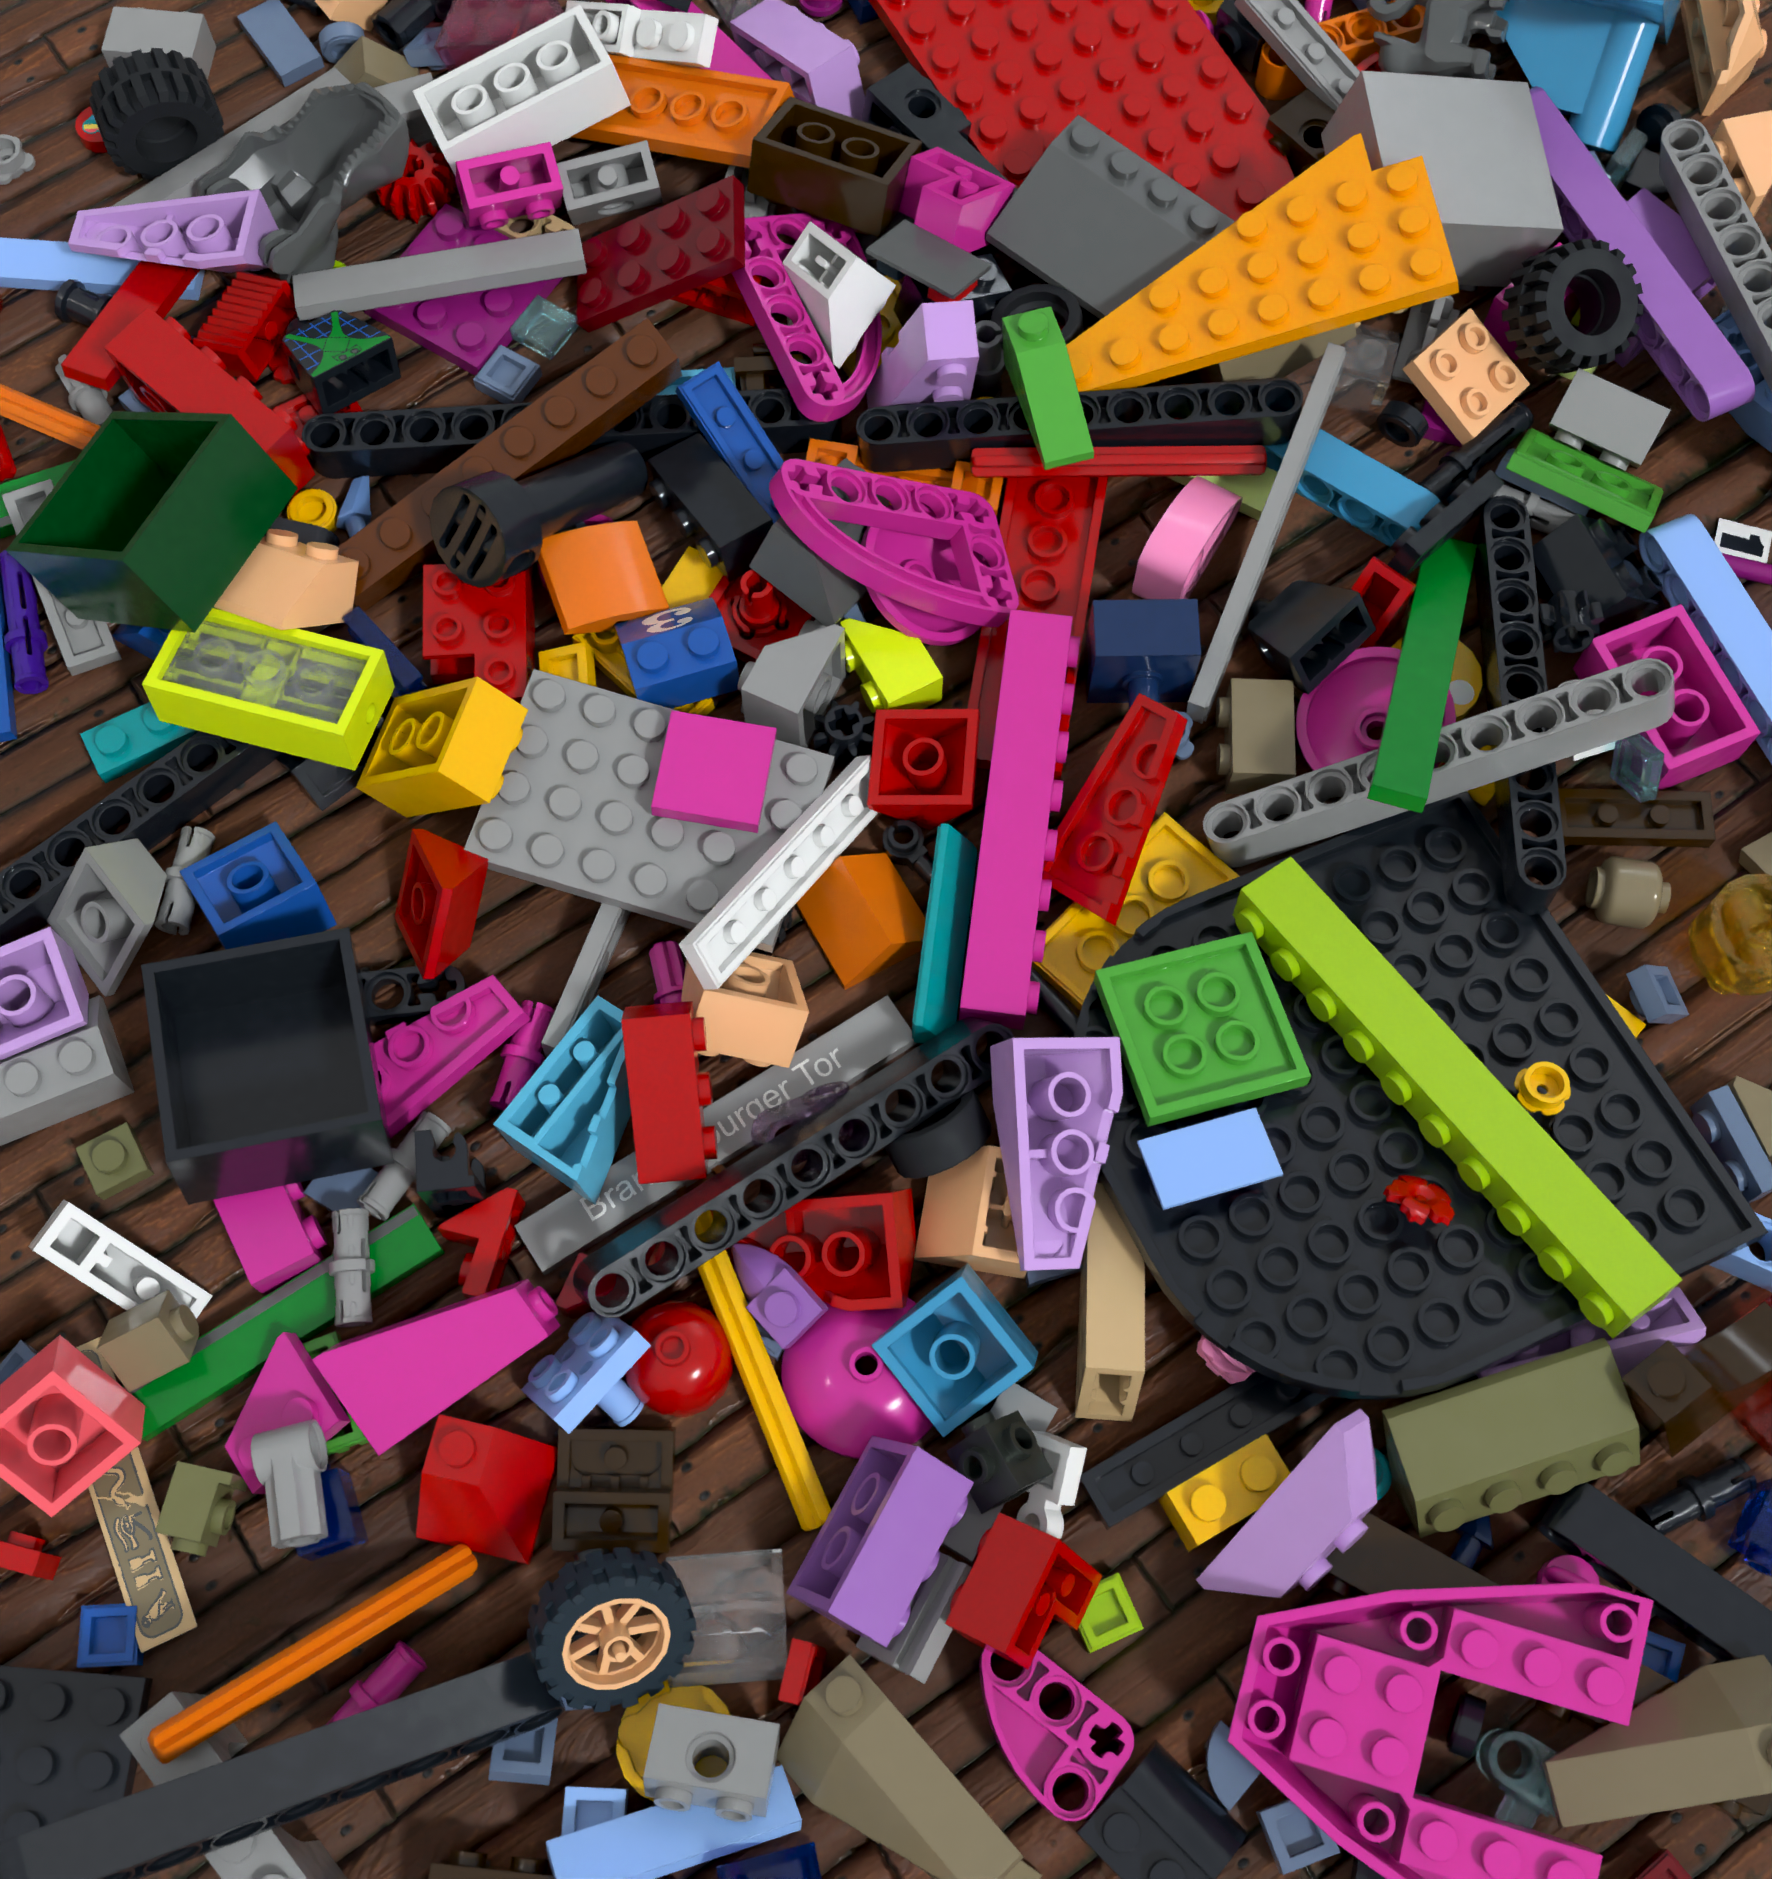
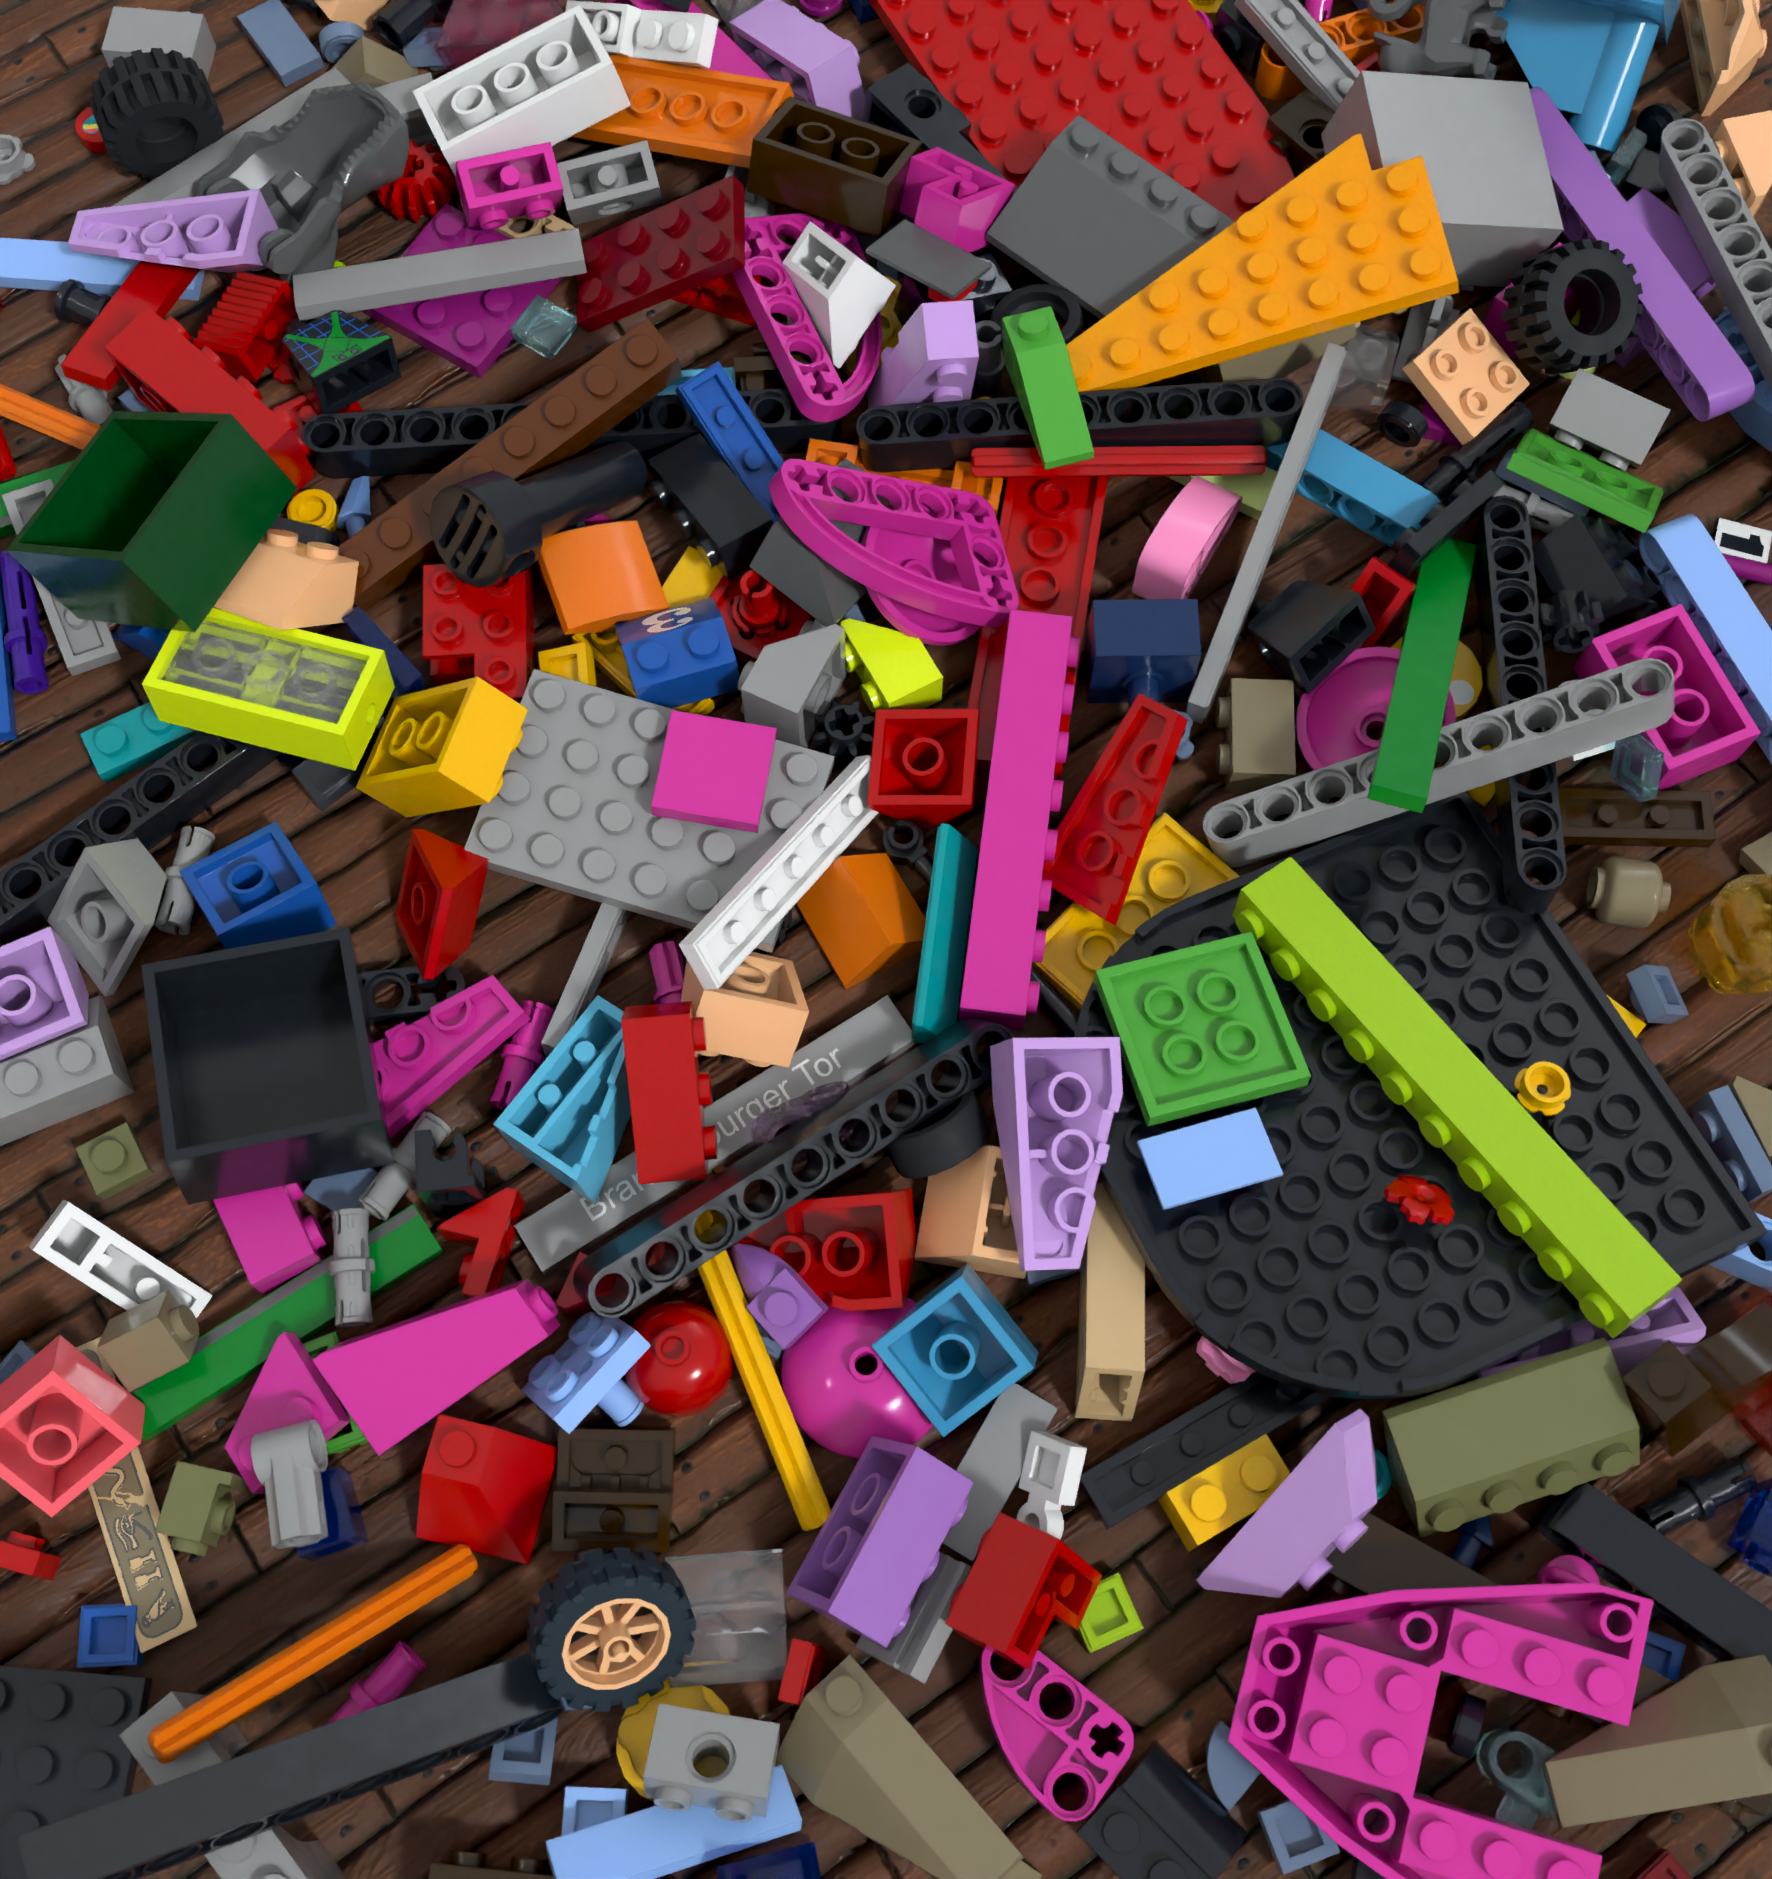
(507, 376): sand blue tile -> none
(999, 1459): pearl dark grey brick -> none

